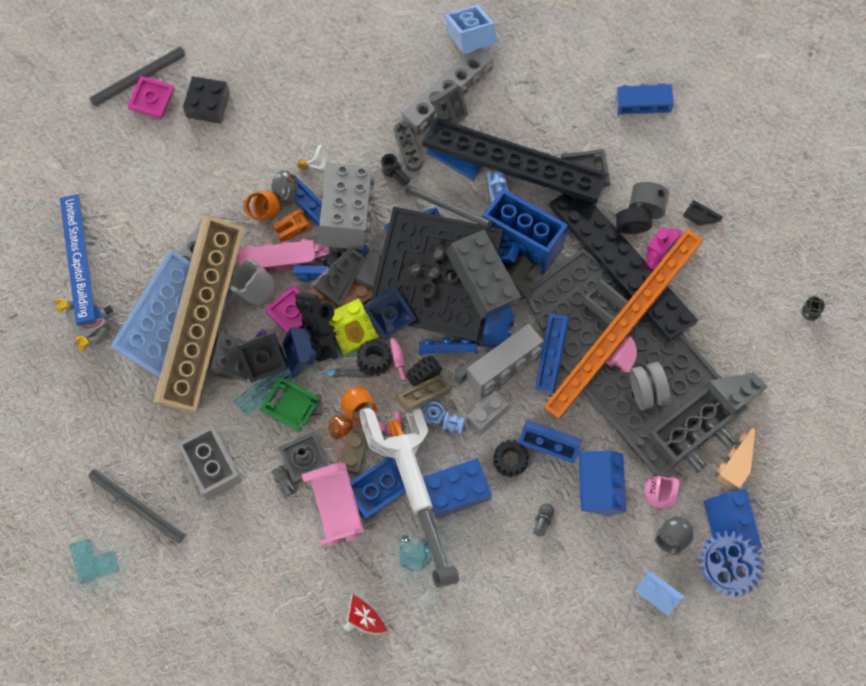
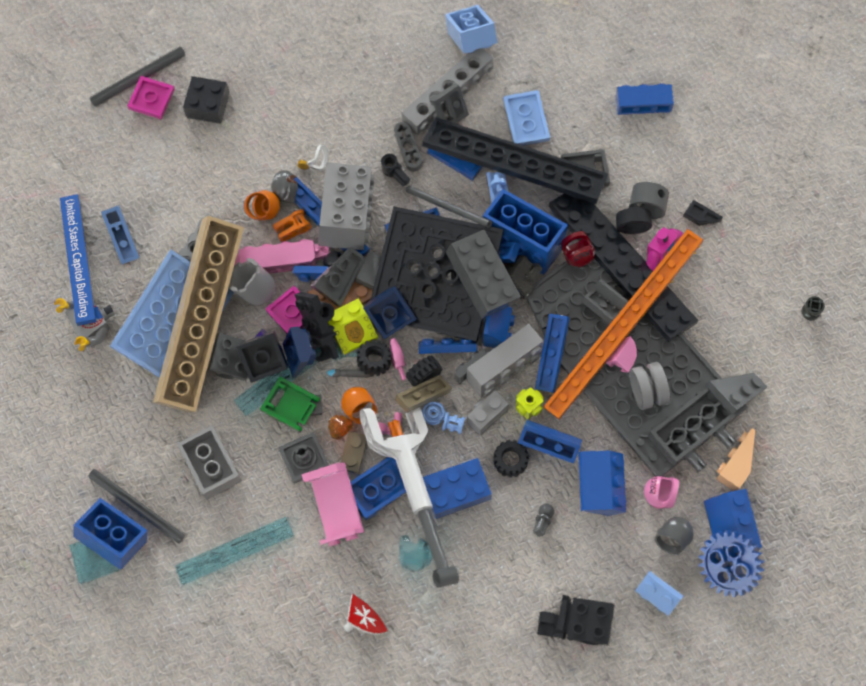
(110, 533): none -> blue brick
(120, 234): none -> medium blue slope
(234, 550): none -> clear light blue tile
(282, 478): dark grey pin -> none
(526, 118): none -> light blue plate
(529, 409): none -> neon yellow brick
(580, 253): none -> dark red helmet
(581, 620): none -> black plate

